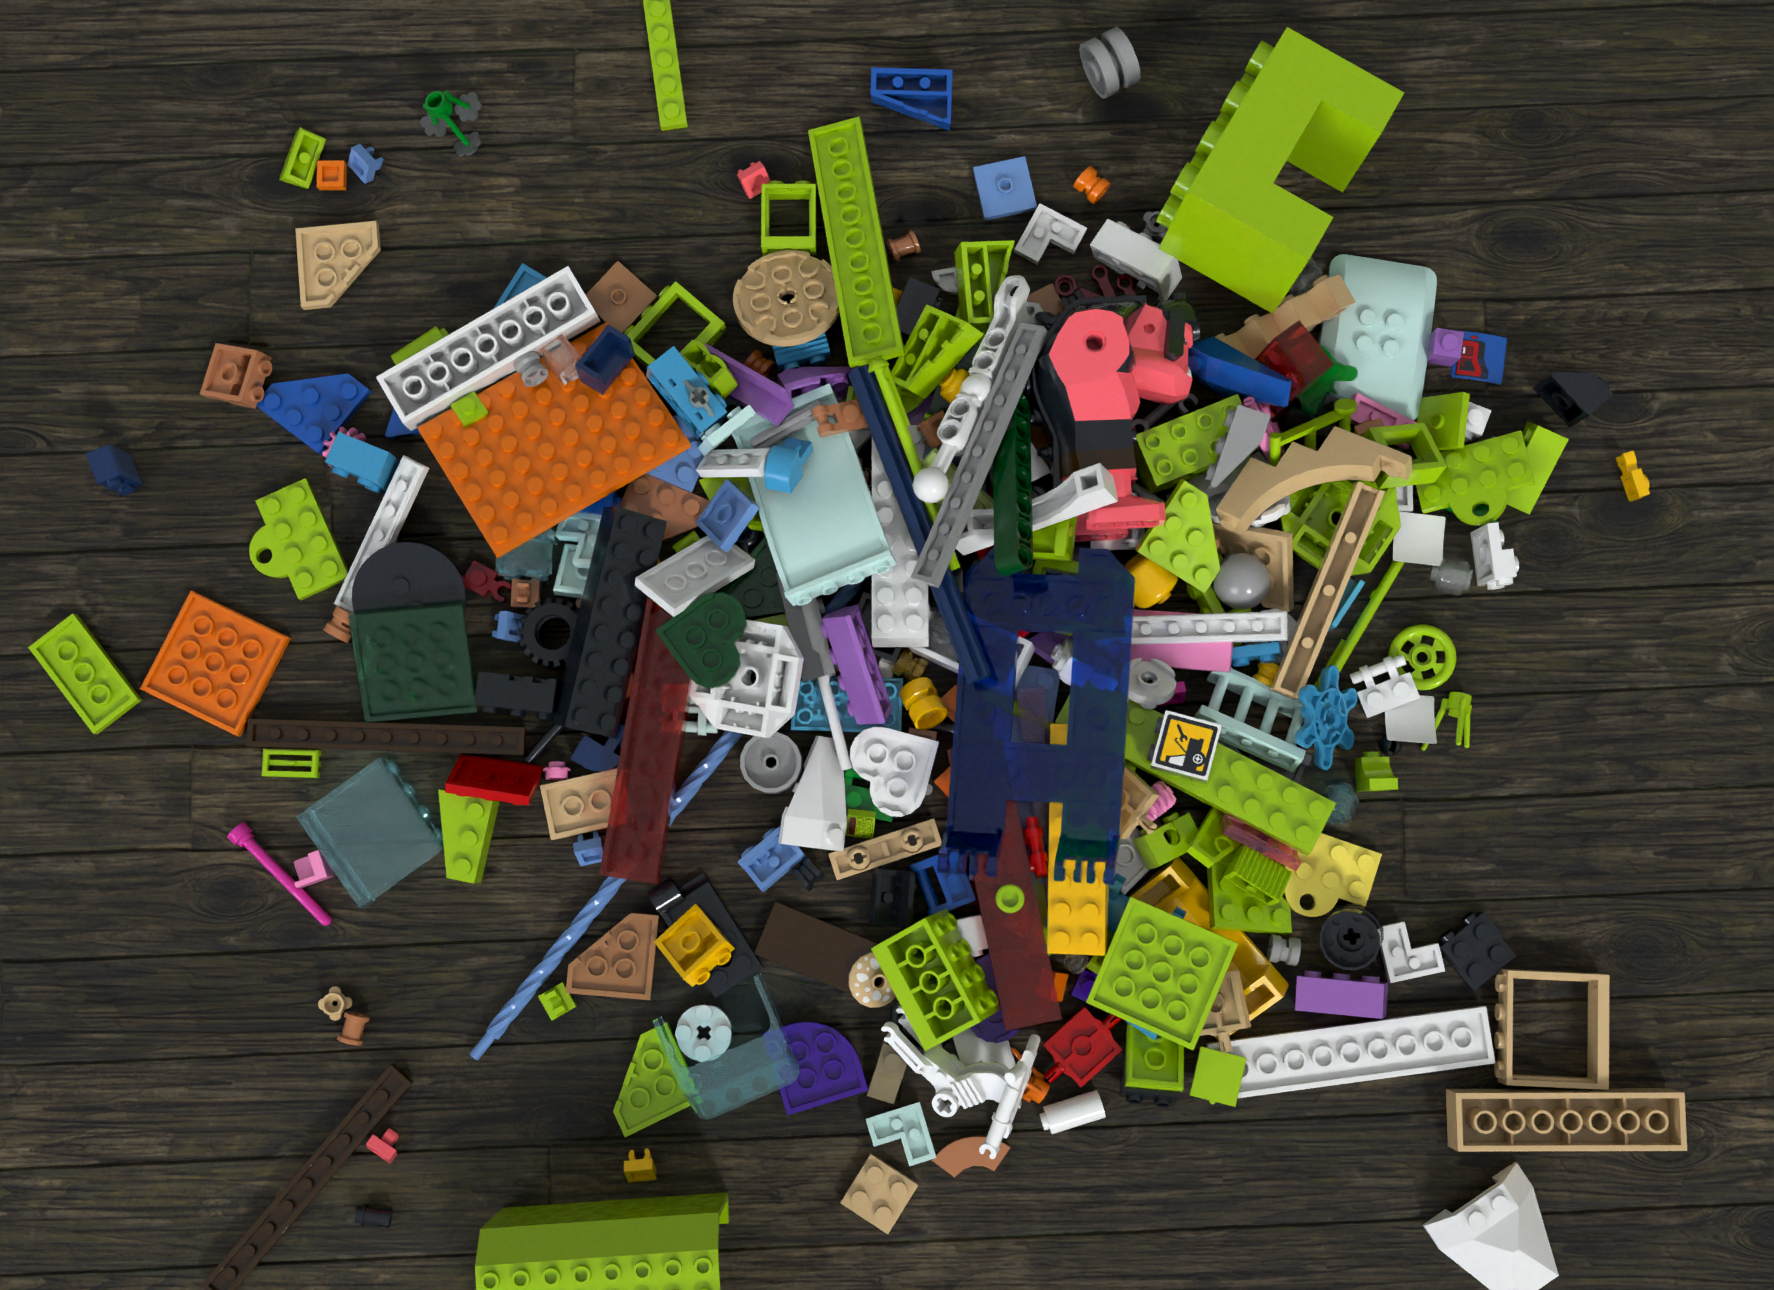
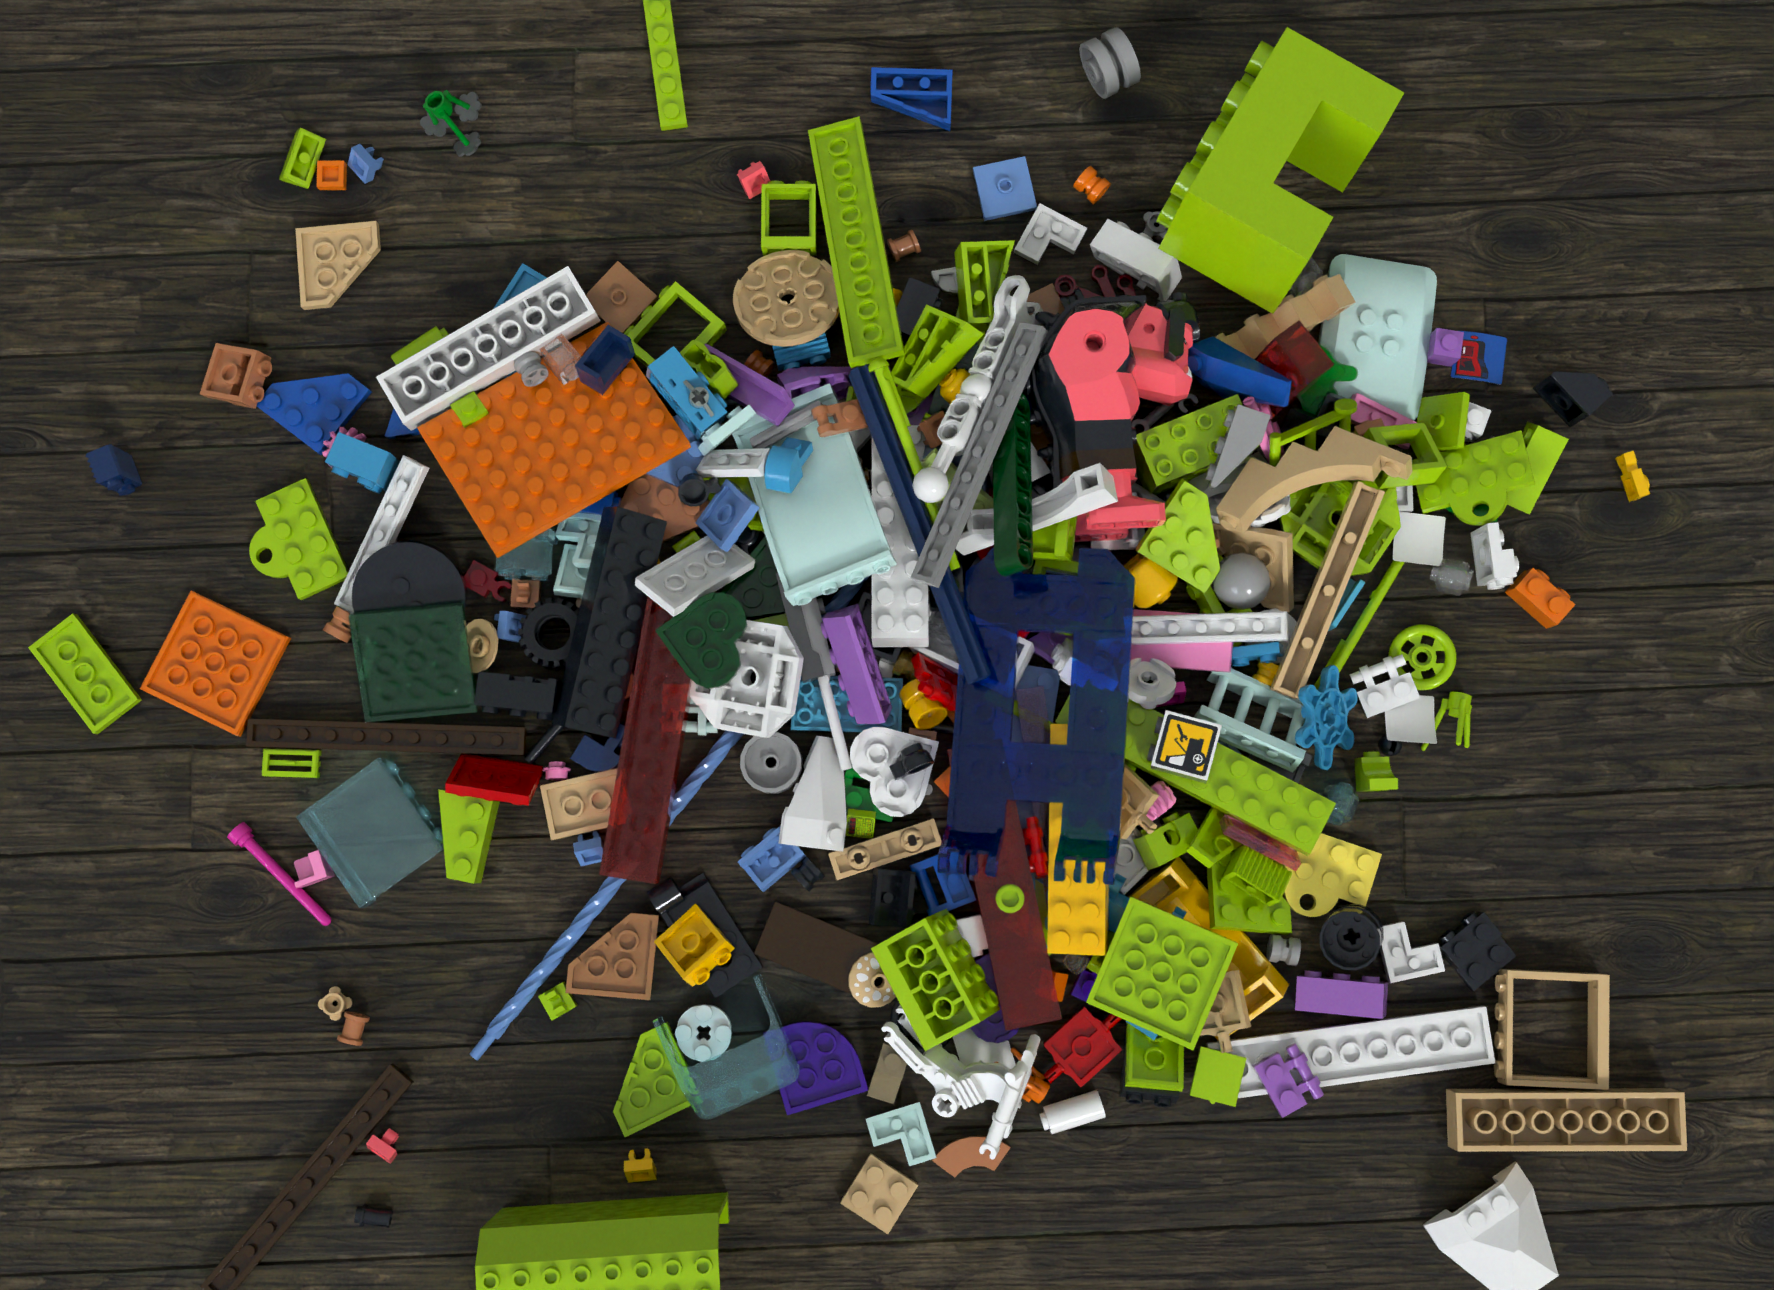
(482, 644): none -> tan dish
(695, 490): none -> black piece
(913, 761): none -> black piece
(935, 681): none -> red plate
(1280, 1084): none -> medium lavender plate
(1540, 597): none -> orange brick

